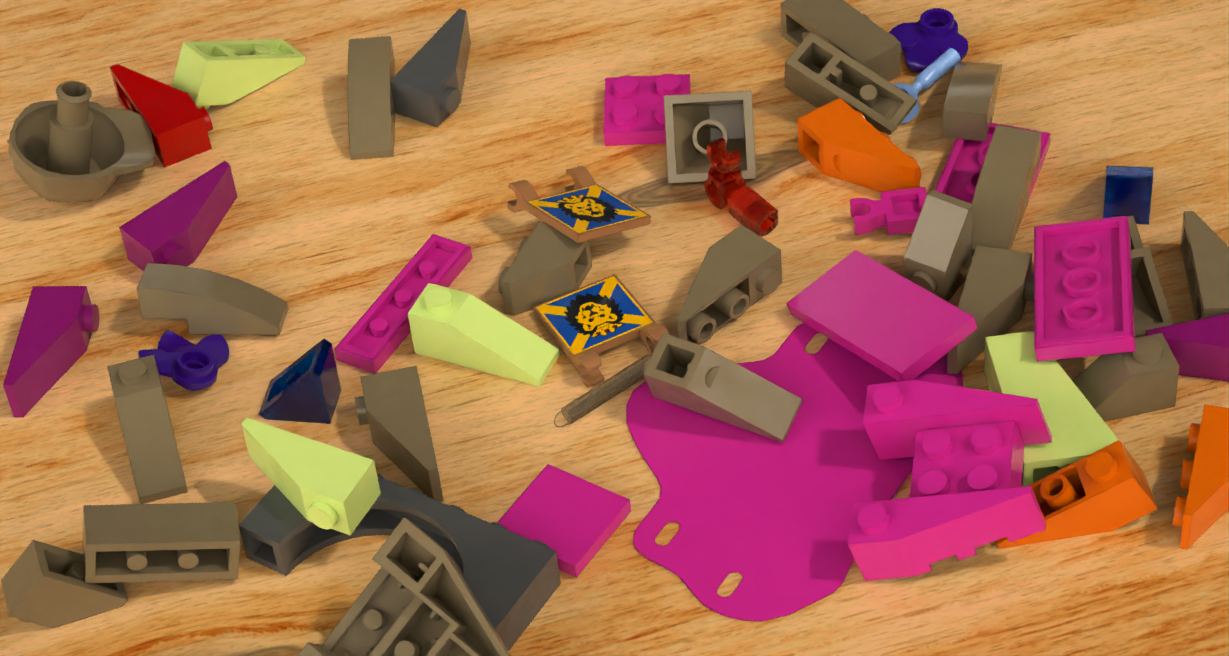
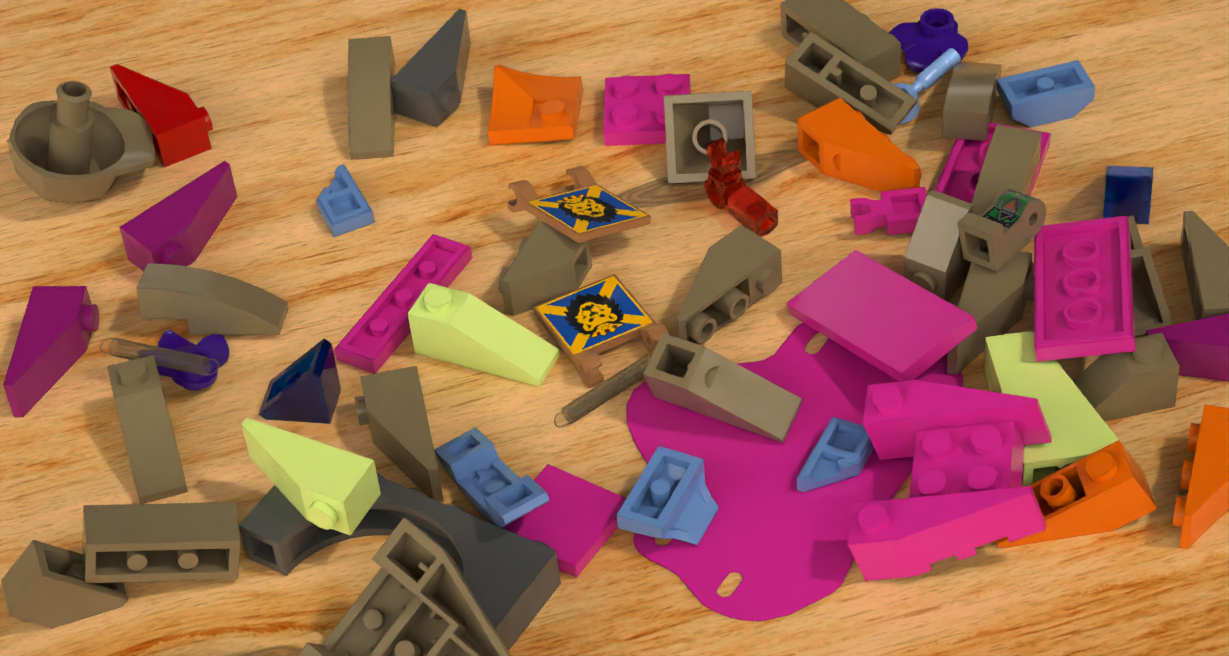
(160, 353): none -> dark tan piece
(232, 69): yellowish green slope -> none
(344, 205): none -> medium blue tile
(487, 480): none -> medium blue slope
(533, 107): none -> orange plate
(669, 499): none -> medium blue slope
(837, 455): none -> medium blue tile
(1002, 227): none -> dark tan leg
(1046, 93): none -> medium blue slope

